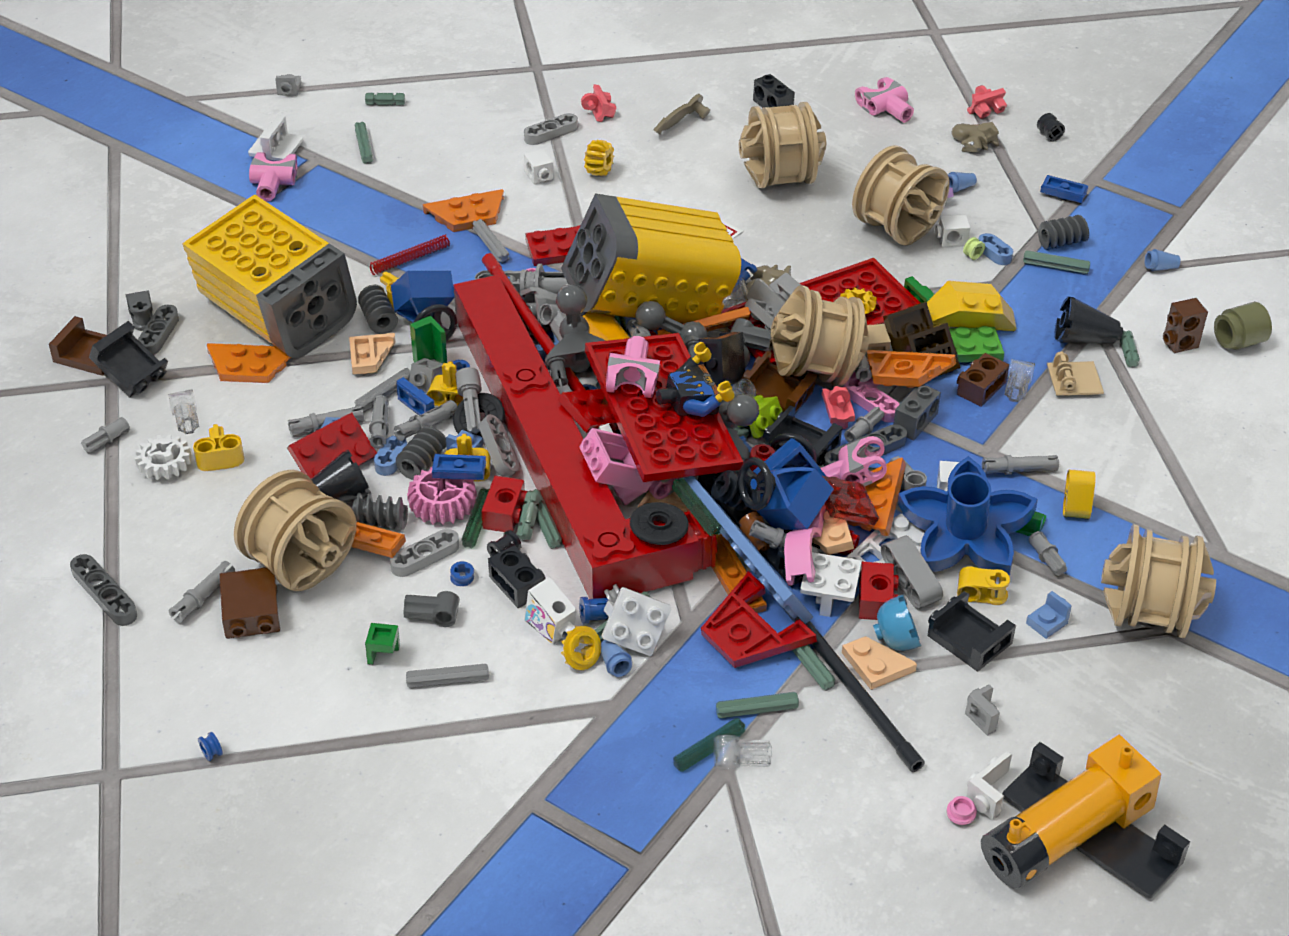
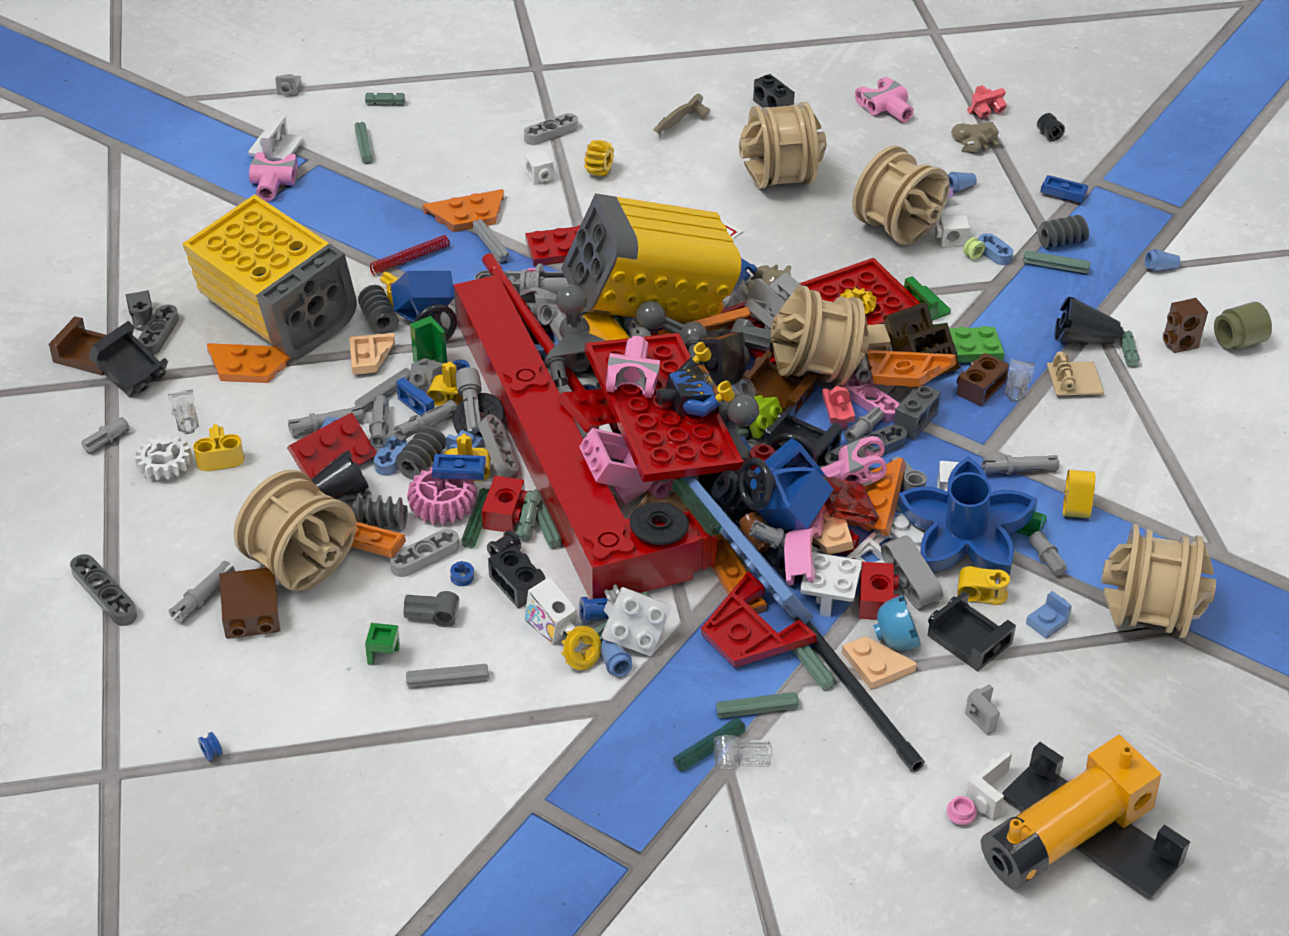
(599, 103): coral hips -> none
(971, 306): yellow wedge -> none

